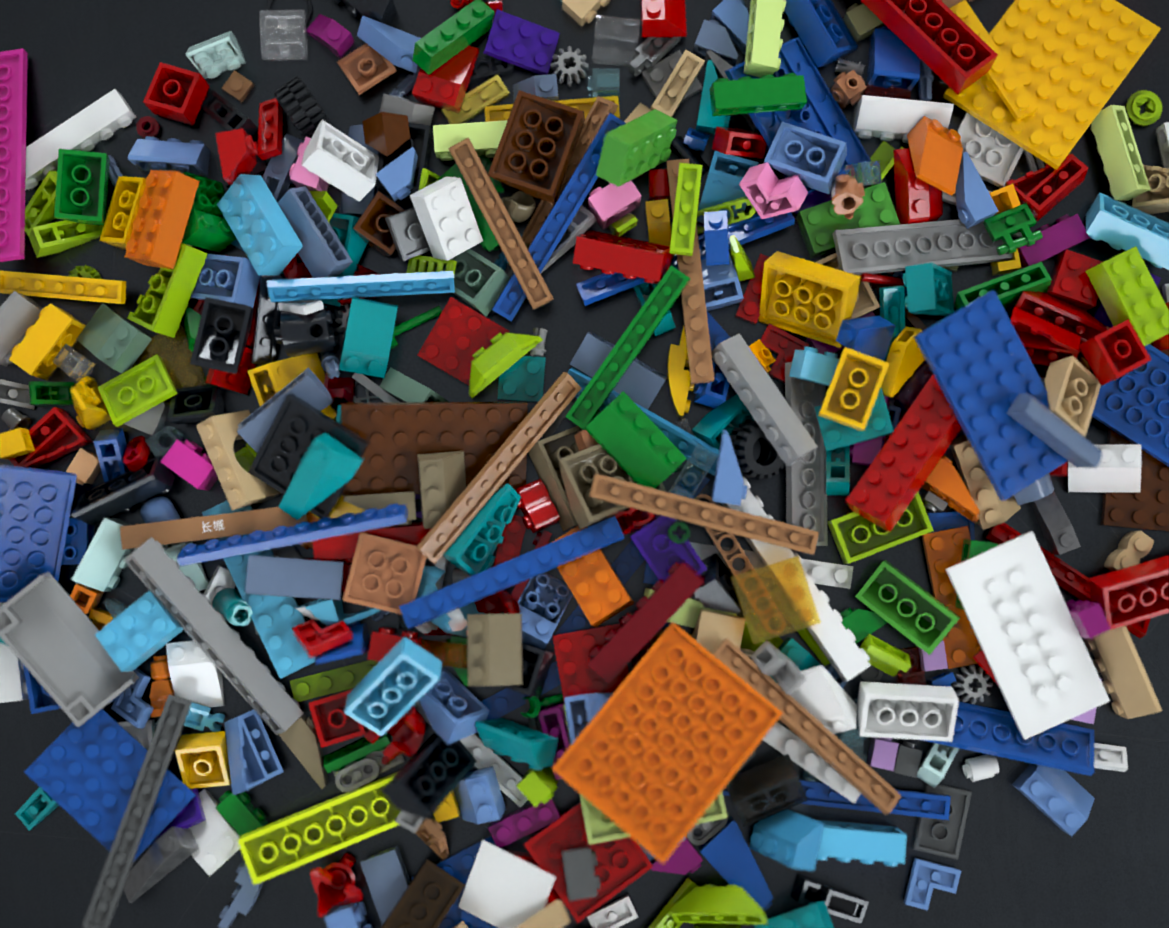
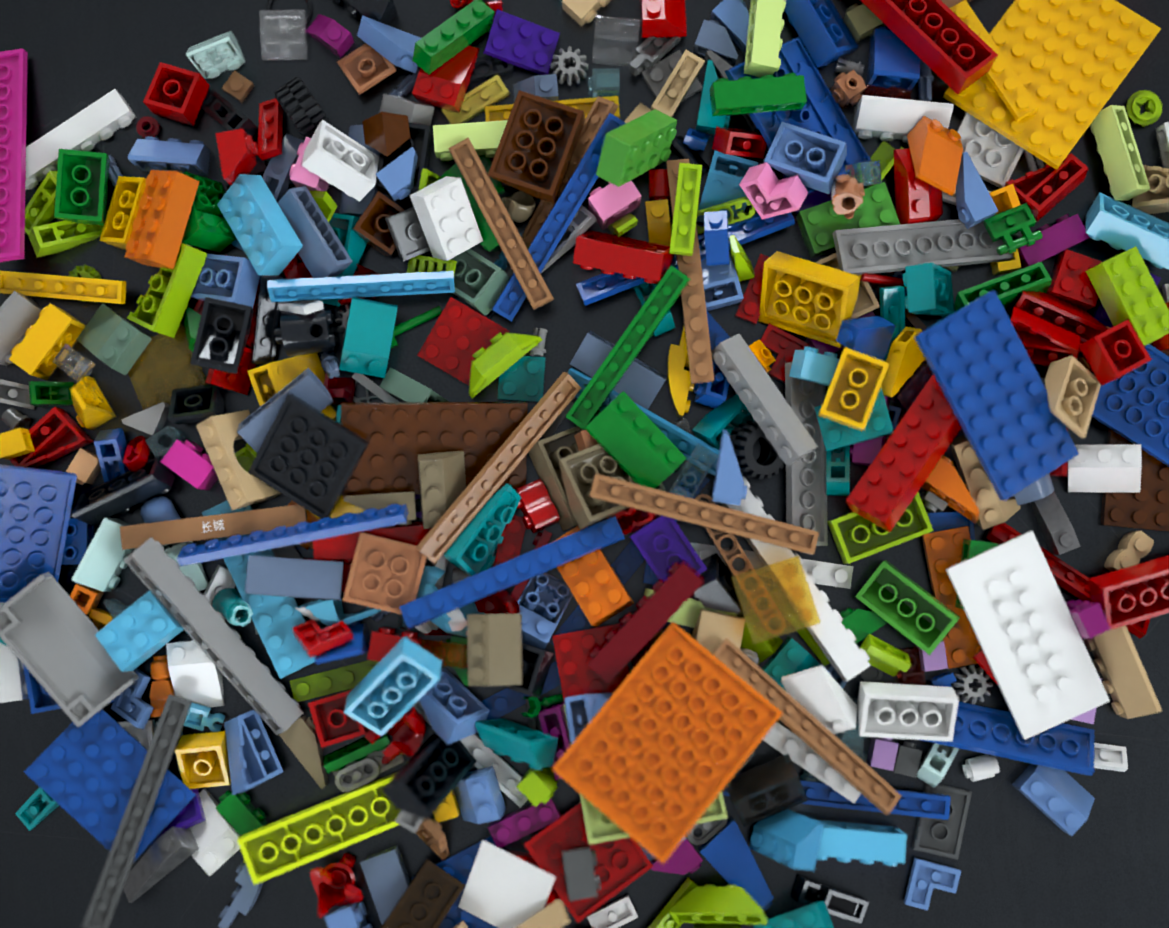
(137, 390): lime plate -> none
(320, 474): teal wedge -> none
(682, 527): dark green bush -> none
(776, 664): light grey slope -> none
(1054, 432): sand blue brick -> none

